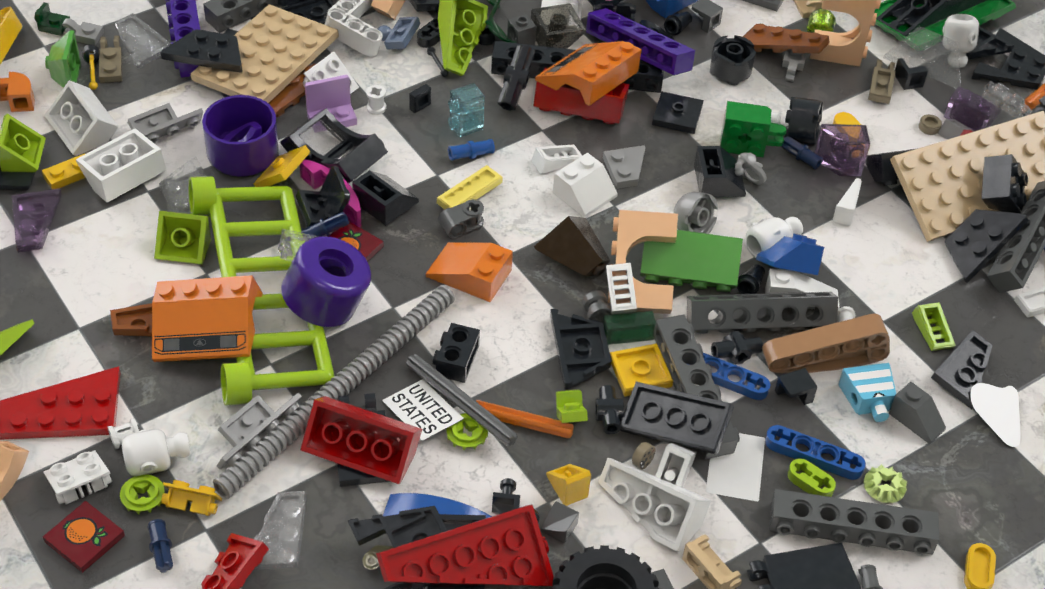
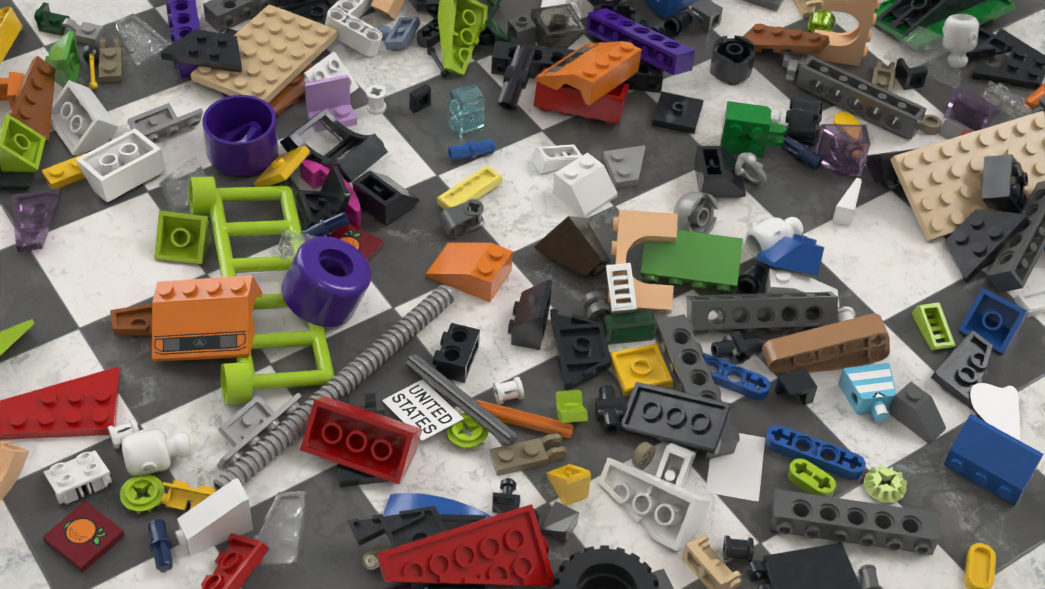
(35, 98): none -> dark orange wing
(215, 518): none -> white slope
(508, 390): none -> white bush
(527, 454): none -> dark tan hinge
(531, 316): none -> black slope
(738, 548): none -> black bush
(860, 97): none -> dark grey brick
(993, 459): none -> blue slope
(994, 319): none -> blue slope

